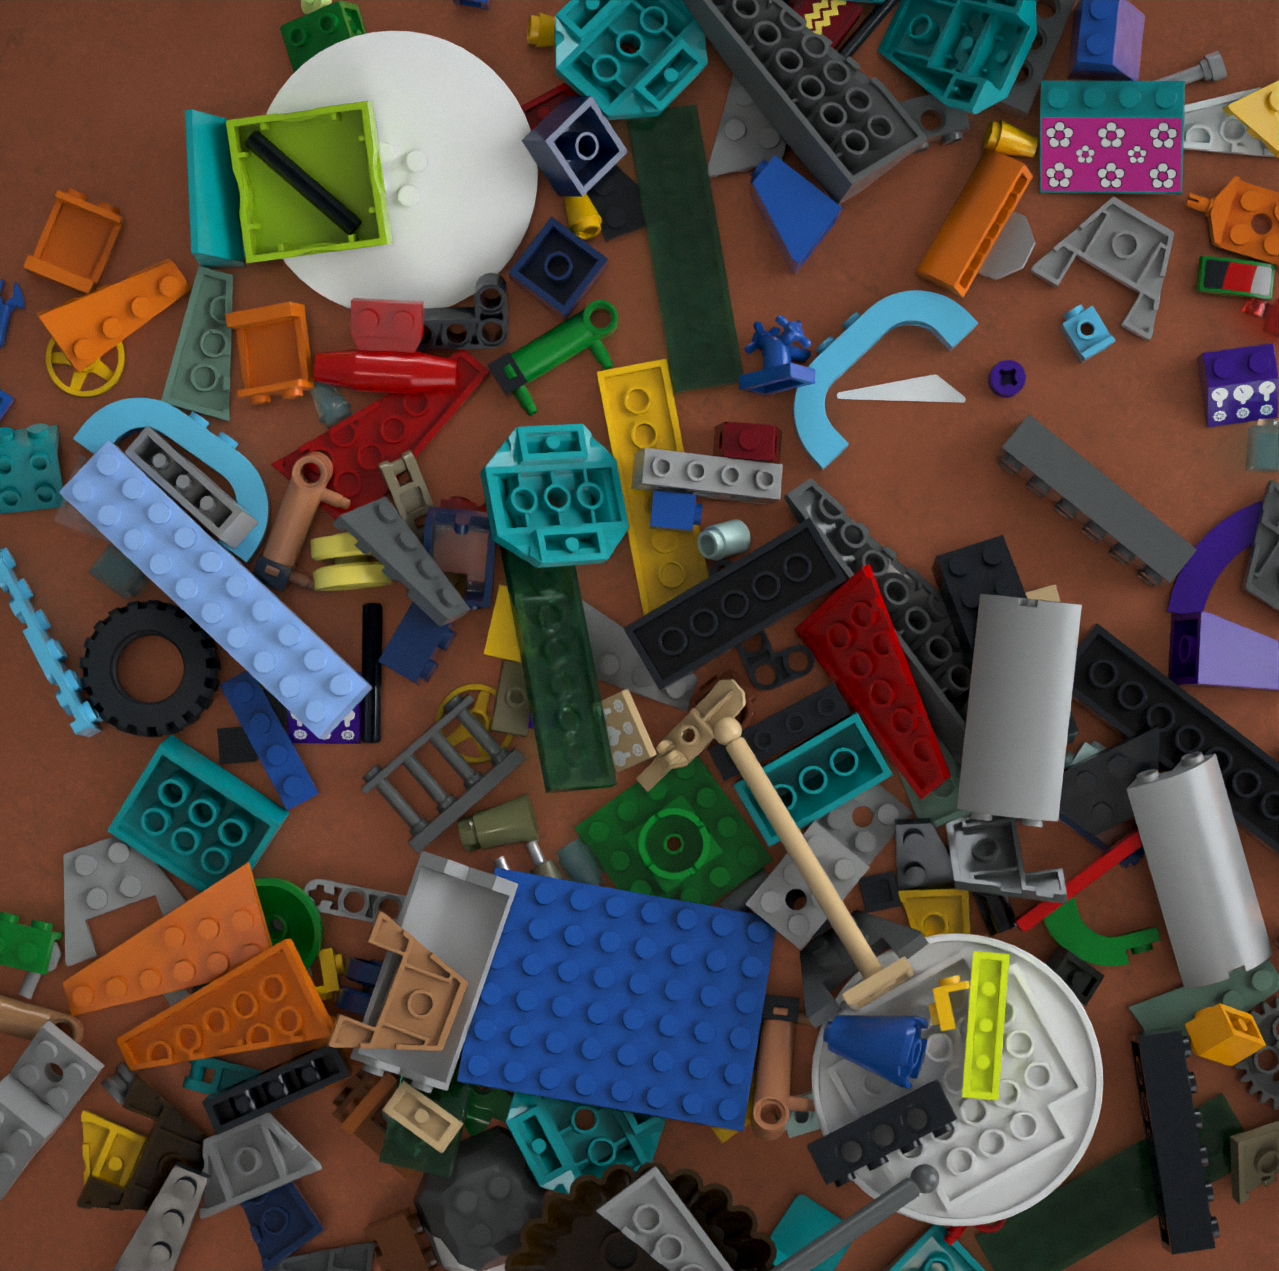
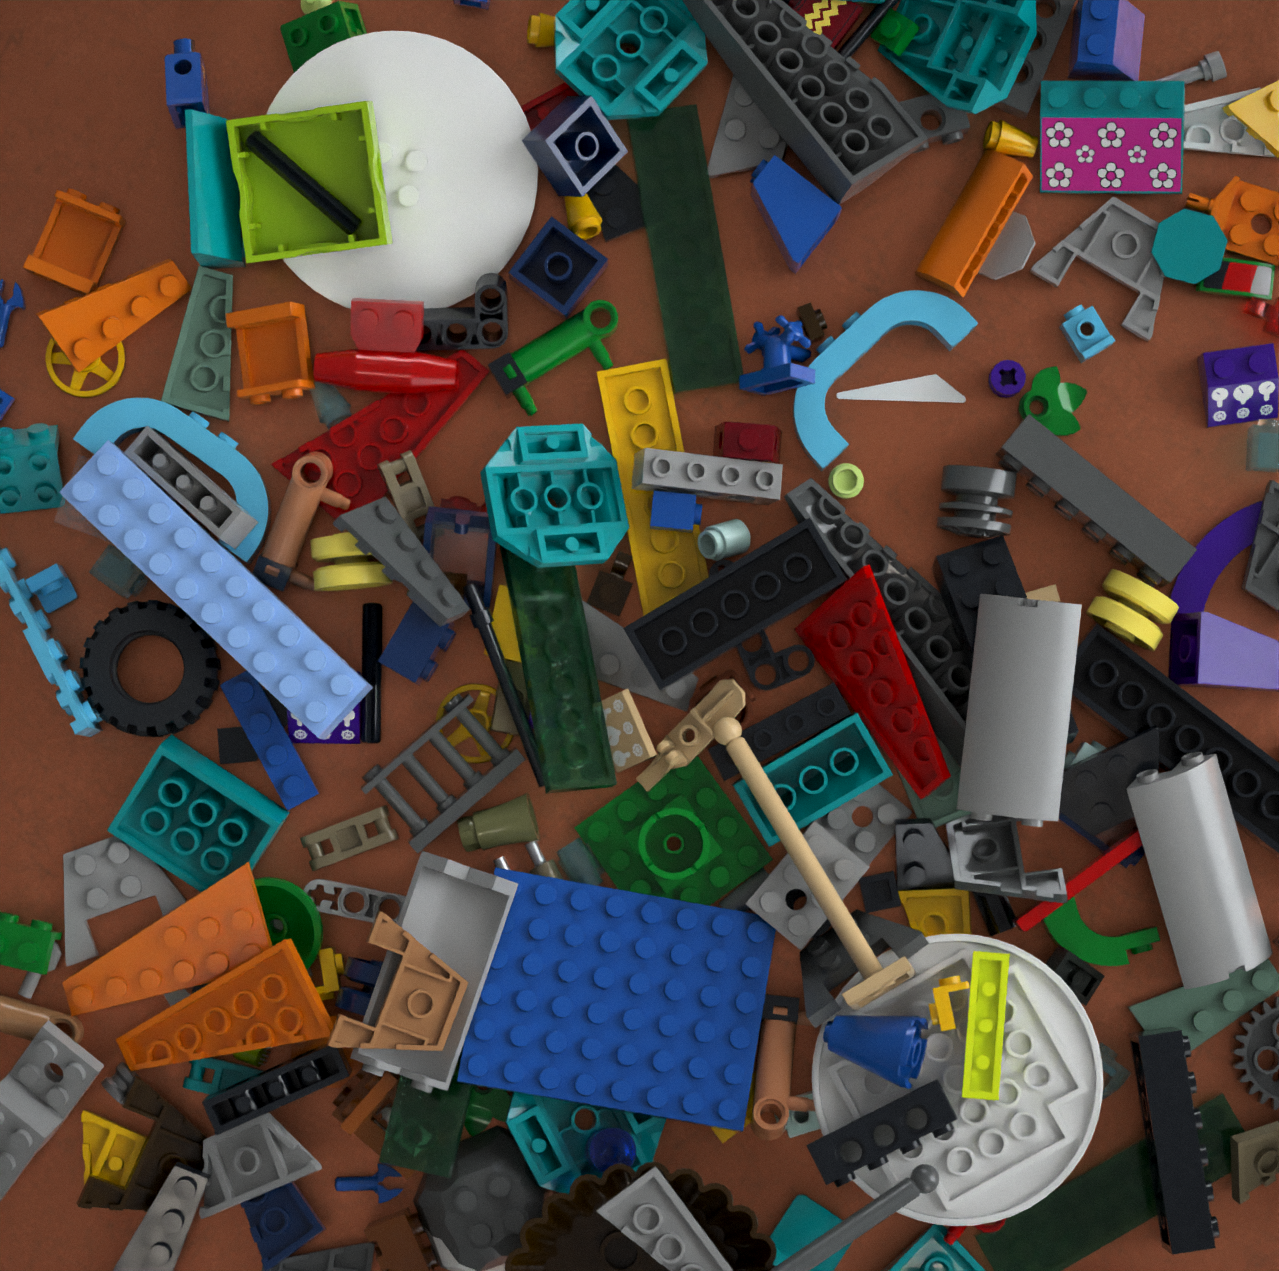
(52, 588): none -> dark azure bracket
(185, 81): none -> blue torso
(253, 1057): none -> lime piece
(349, 838): none -> dark tan plate
(367, 1183): none -> blue bar
(422, 1117): tan plate -> none
(481, 619): none -> black bar
(608, 1148): none -> clear blue wheel
(610, 589): none -> dark brown plate
(812, 322): none -> dark brown plate
(846, 481): none -> yellowish green plate
(895, 32): none -> green plate
(976, 500): none -> dark grey wheel
(1057, 402): none -> green plate
(1116, 1072): none -> clear light blue plate
(1130, 614): none -> light yellow wheel
(1189, 246): none -> teal piece
(1224, 1034): light orange brick -> none

